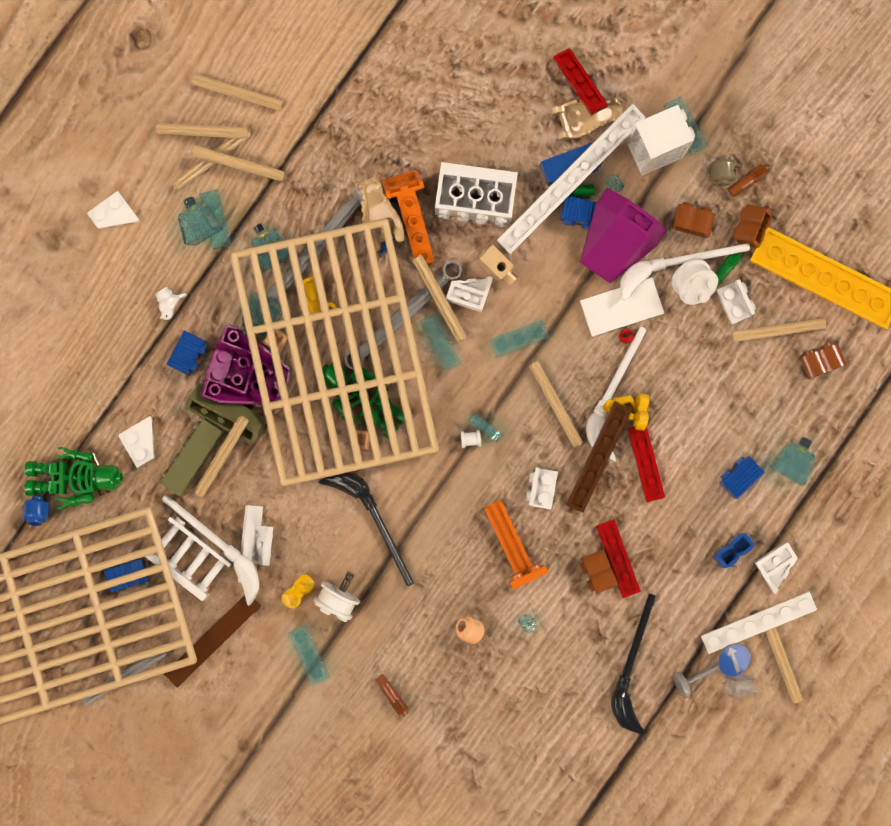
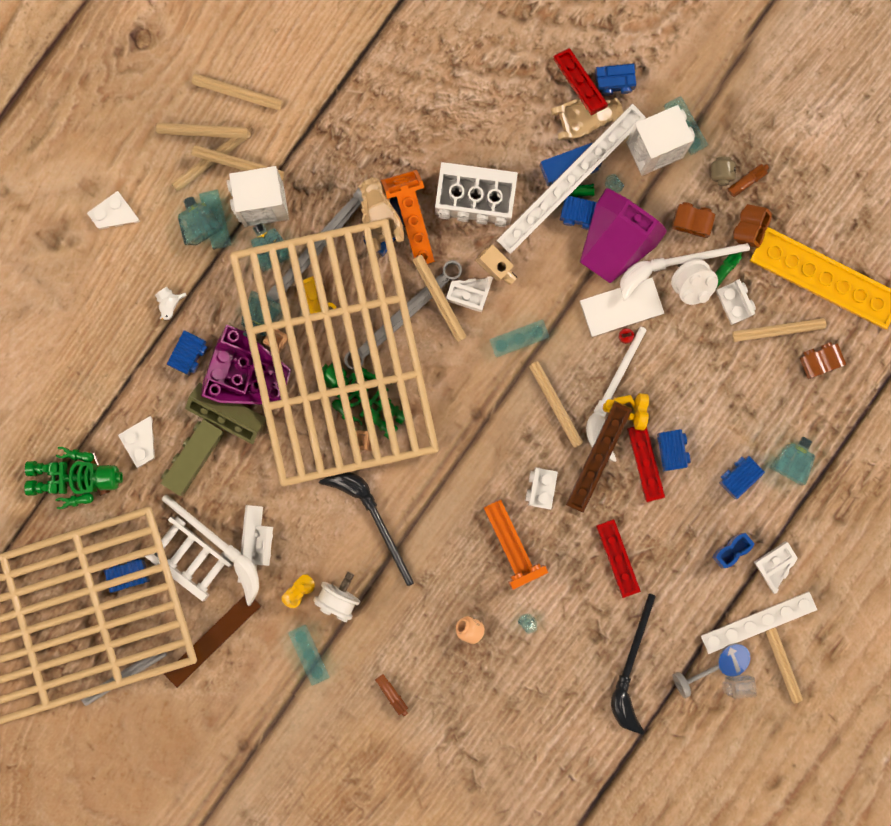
(35, 511): blue head -> none
(221, 456): tan axle -> none
(258, 196): none -> white brick
(440, 342): clear light blue plate -> none
(471, 439): white bush -> none
(485, 427): clear light blue beam -> none
(598, 571): dark orange brick -> none
(615, 78): none -> blue brick
(673, 450): none -> blue brick

